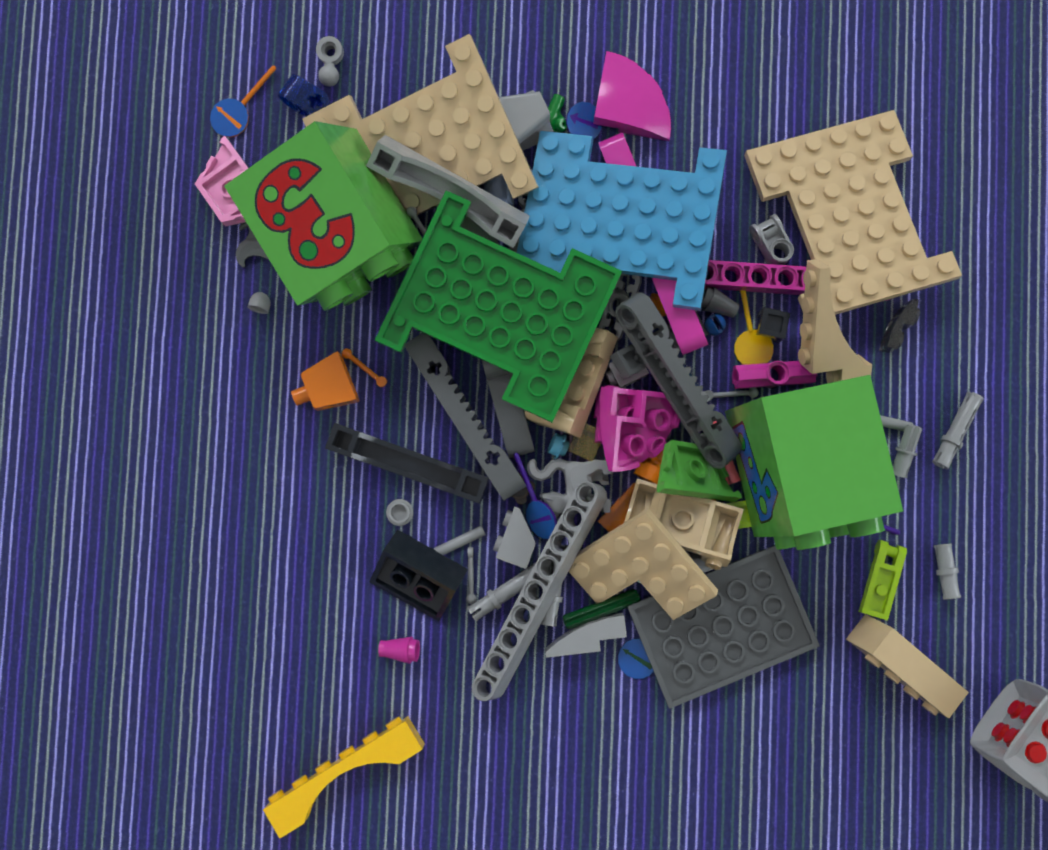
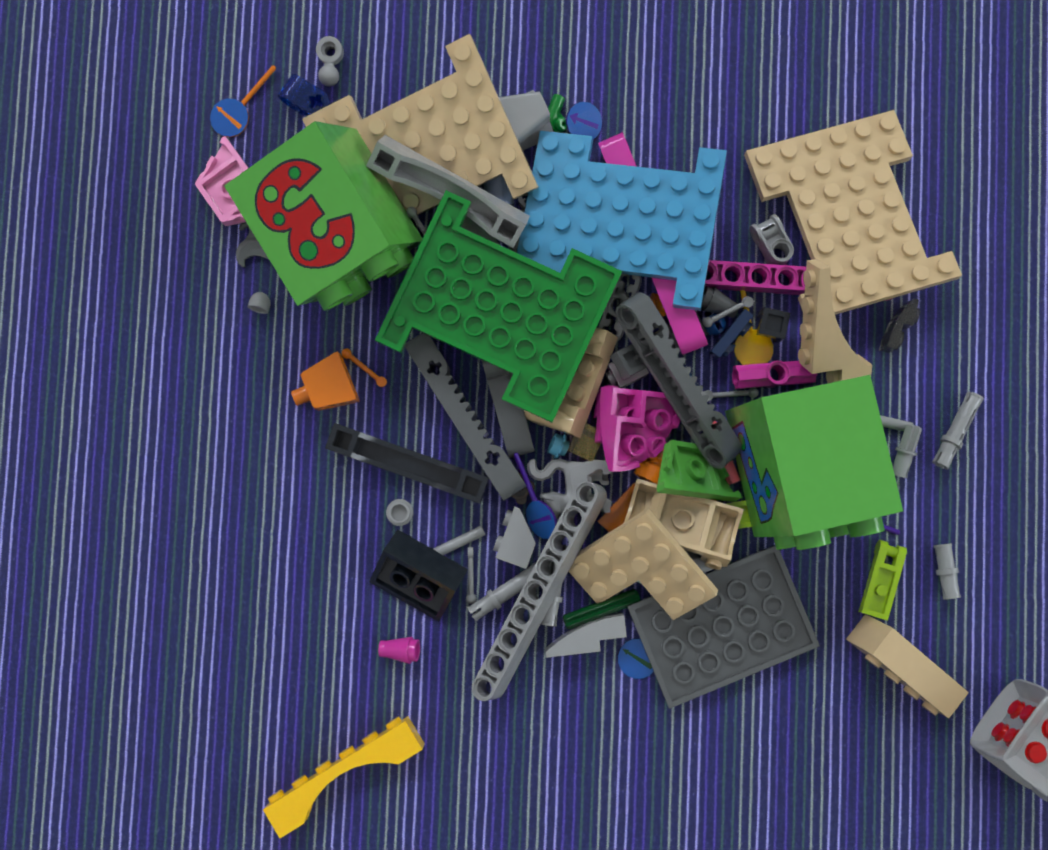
(631, 100): dark pink brick -> none
(725, 343): none -> dark blue plate
(746, 302): none -> light grey hinge

